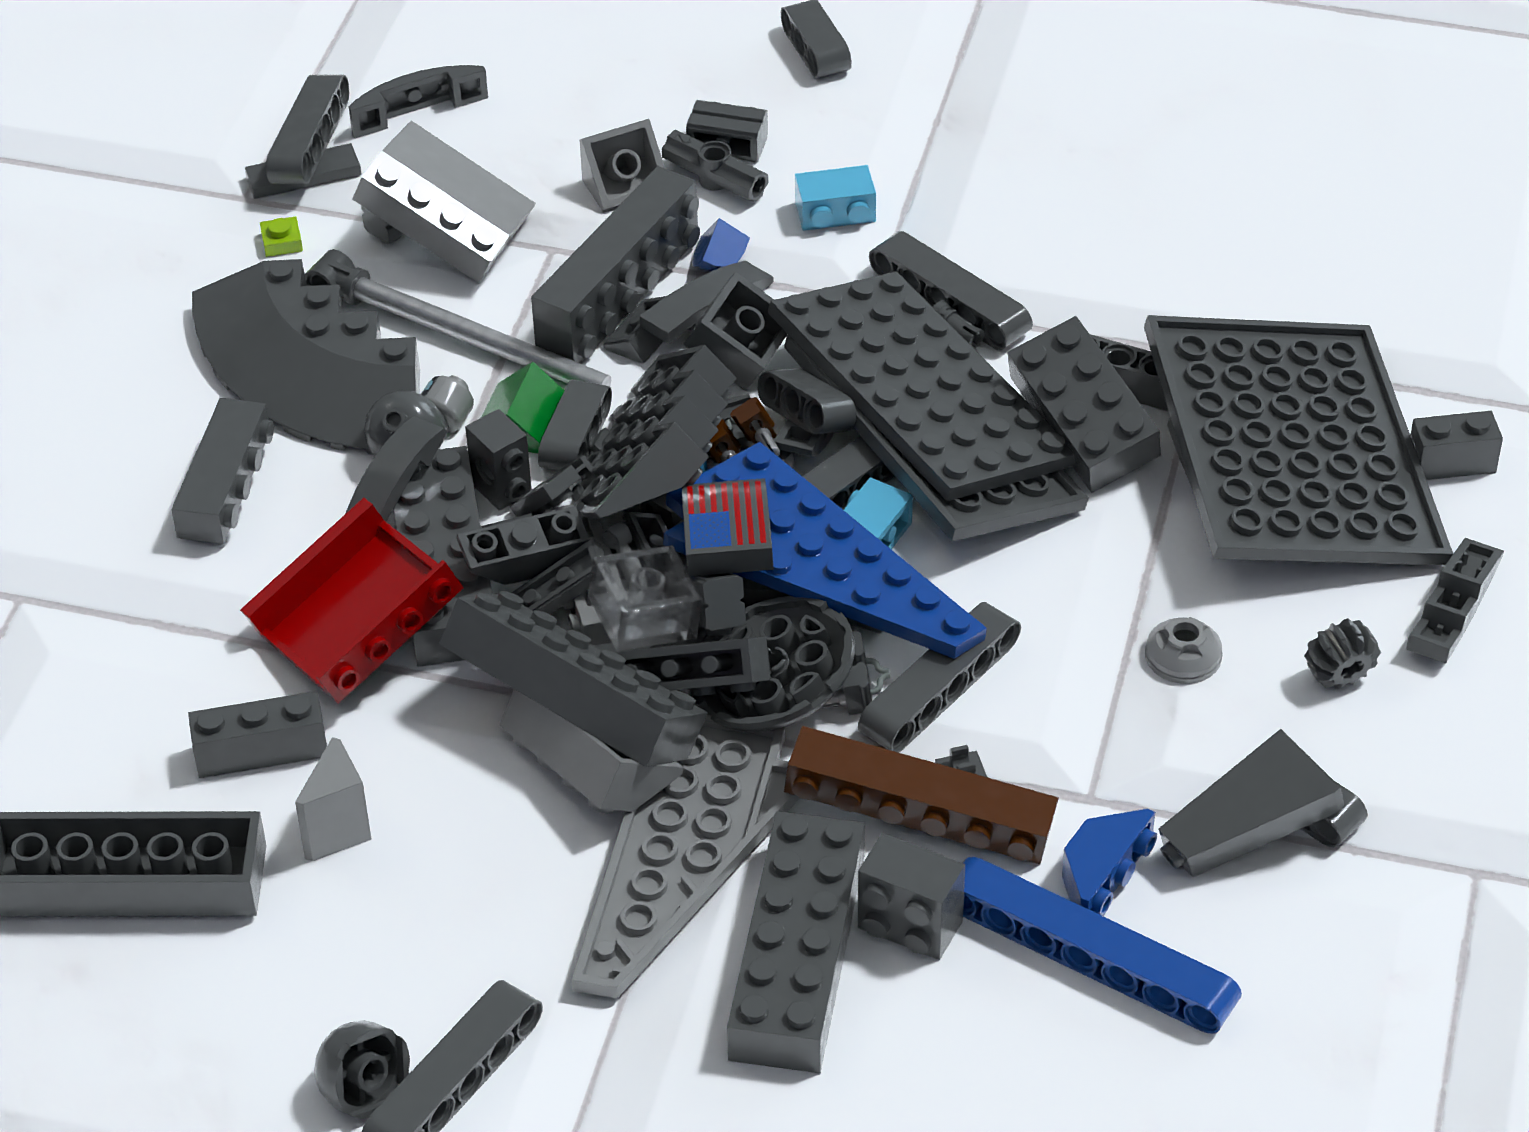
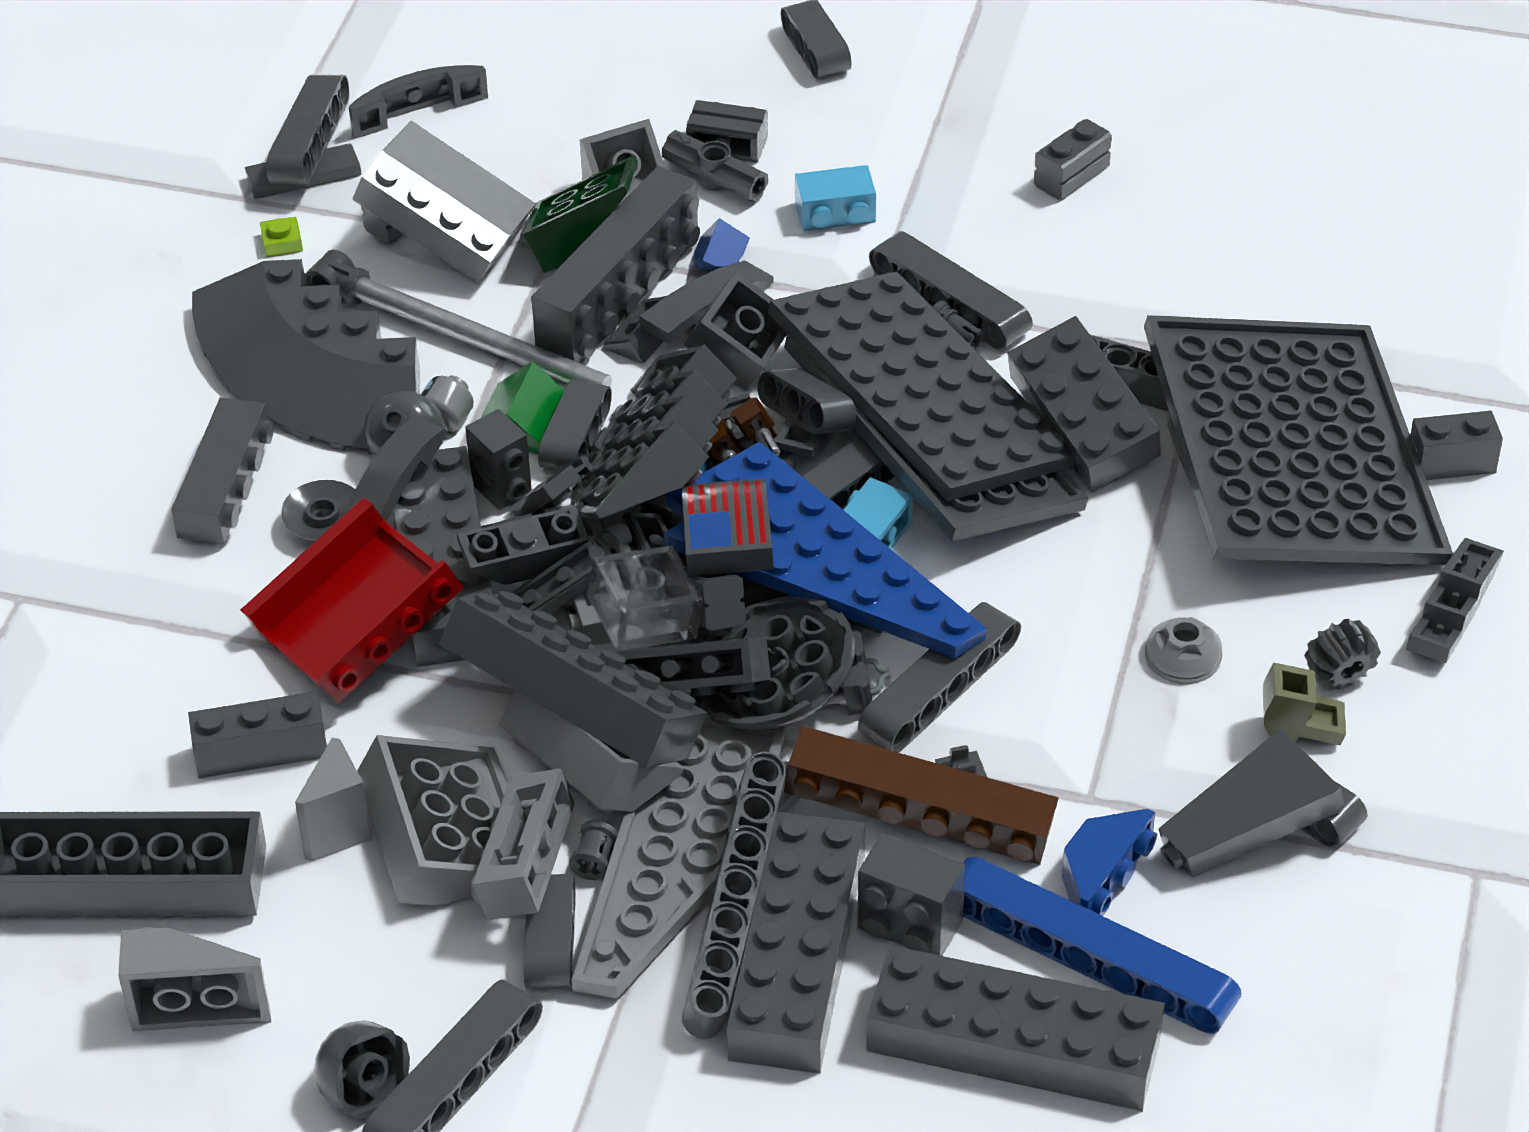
(188, 981): none -> light grey slope
(315, 507): none -> dark grey dish
(431, 813): none -> light grey slope
(523, 845): none -> light grey brick
(551, 936): none -> dark grey beam
(574, 213): none -> dark green slope
(593, 850): none -> dark grey bush
(733, 910): none -> dark grey beam
(1015, 1027): none -> dark grey brick
(1072, 159): none -> dark grey brick
(1293, 706): none -> olive brick

